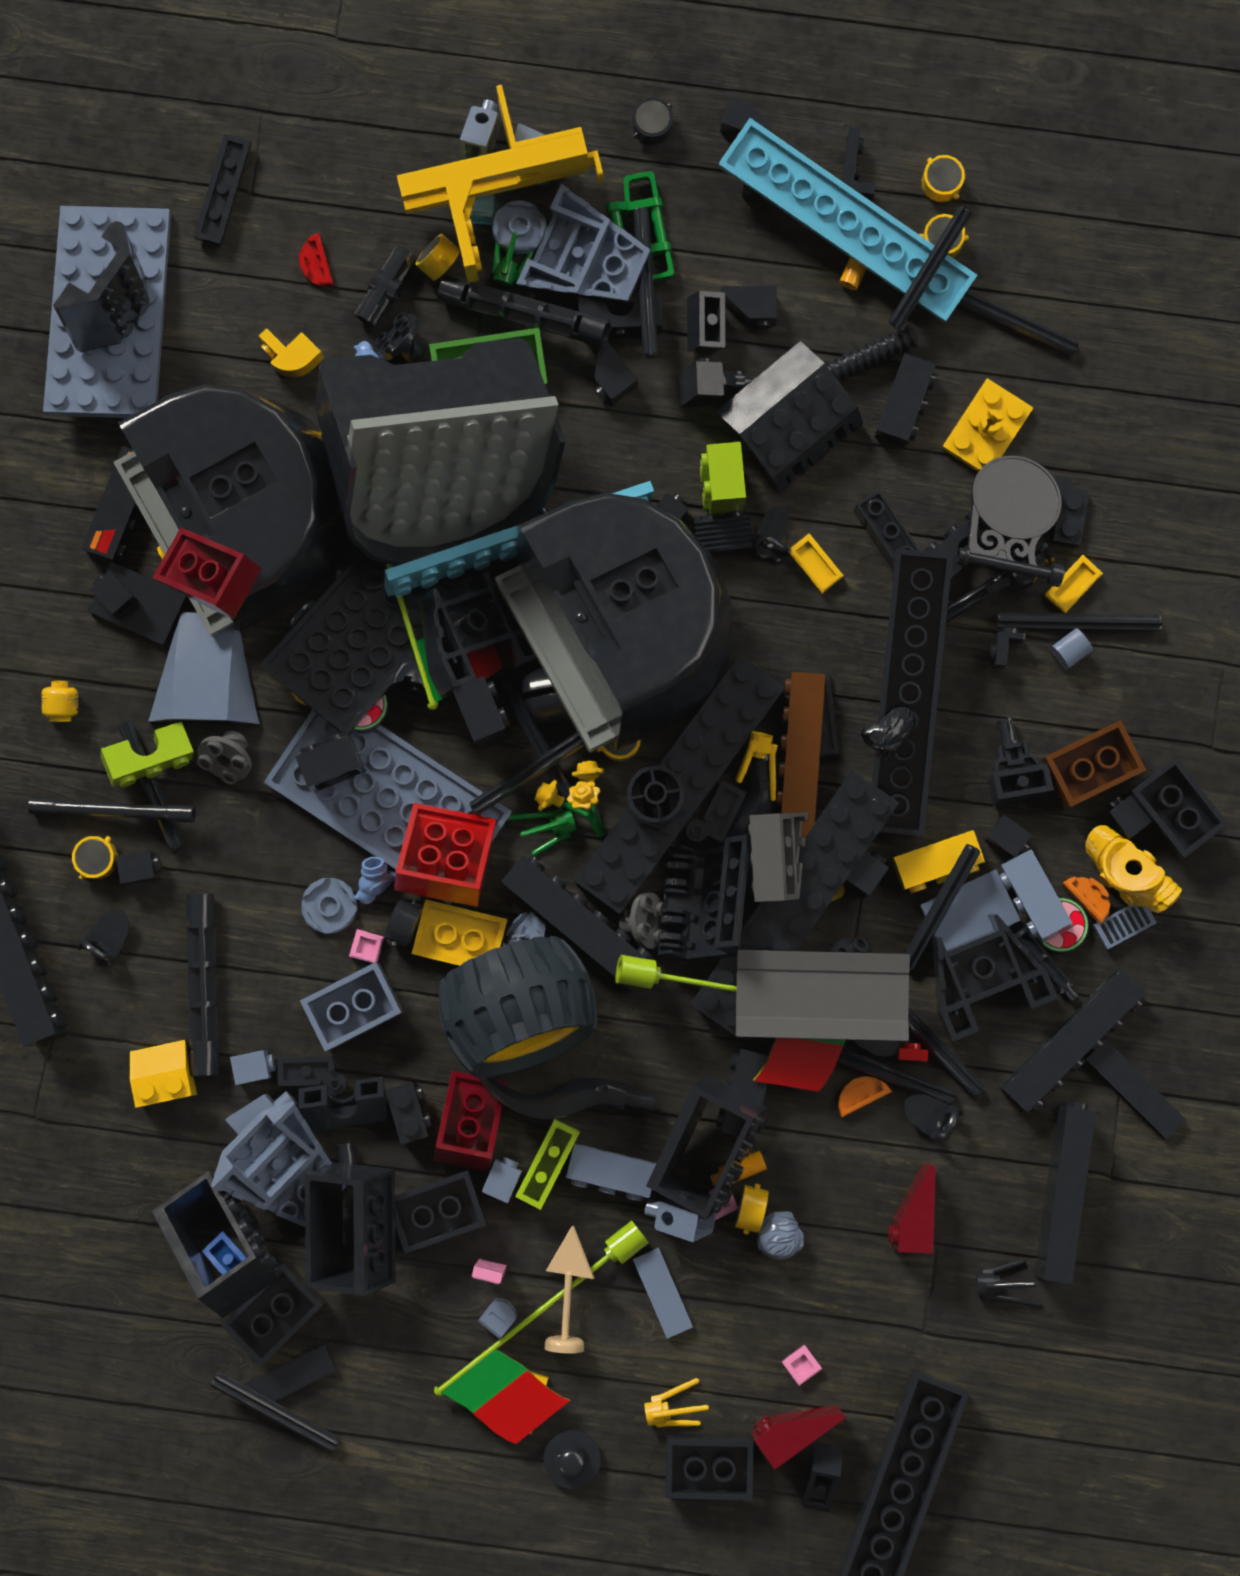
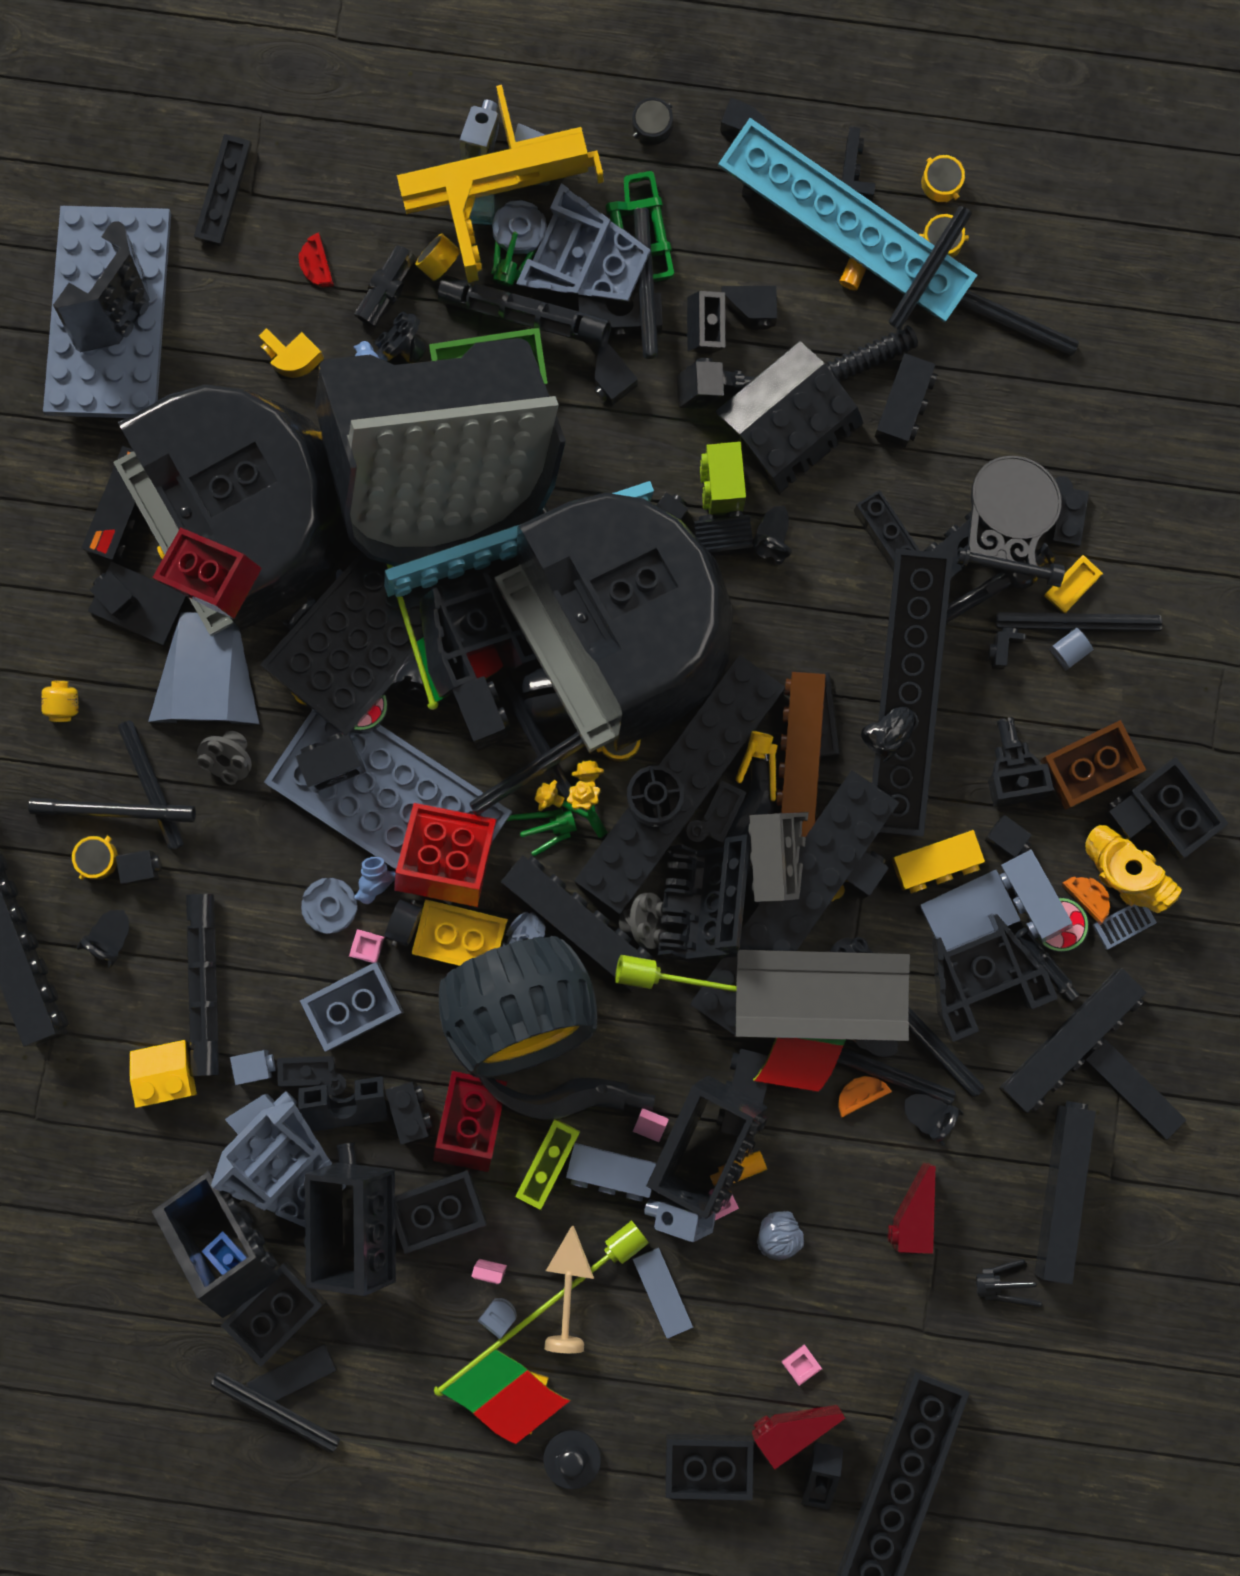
(126, 766): lime arch -> none
(502, 1179): sand blue brick -> none
(650, 1125): none -> bright pink tile
(659, 1413): yellow plant -> none
(751, 1209): yellow piece -> none
(815, 564): yellow tile -> none
(912, 1051): red plate -> none
(942, 904): black axle -> none
(987, 426): yellow plate -> none

